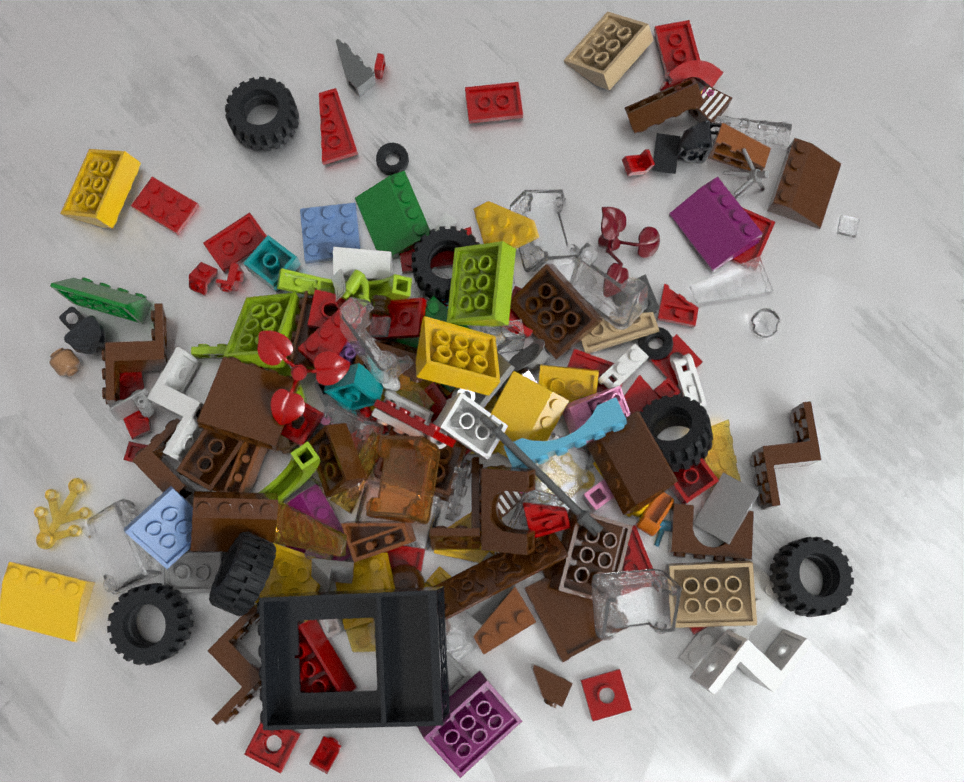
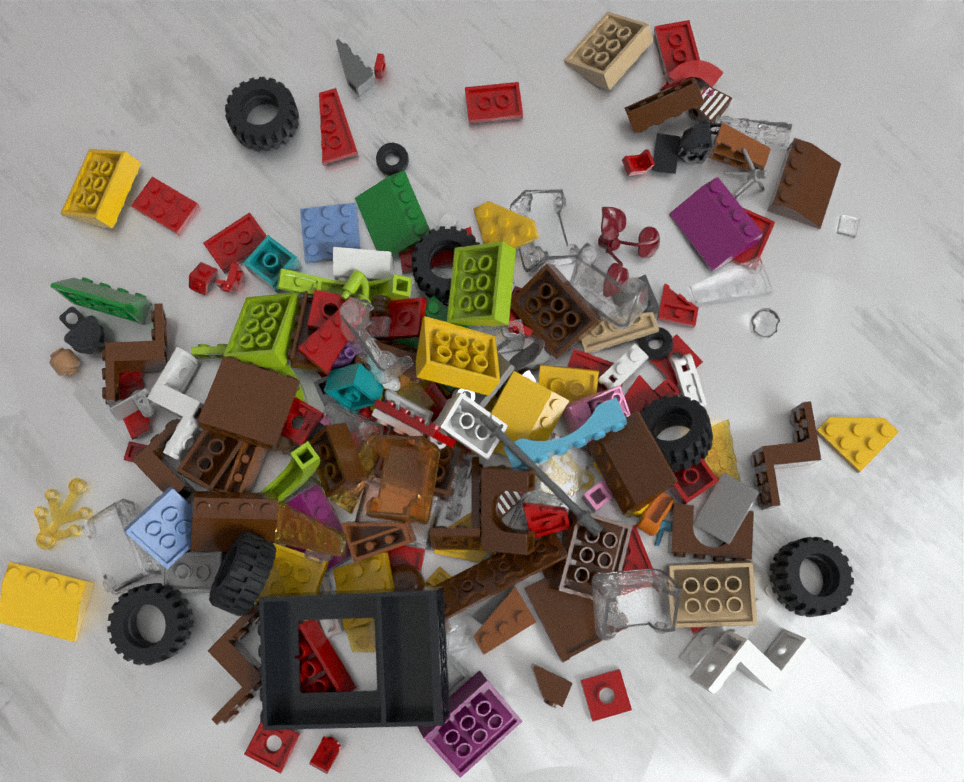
(328, 365): red plant -> none
(330, 570): light grey slope -> none
(339, 284): clear sticker -> none
(857, 438): none -> yellow plate

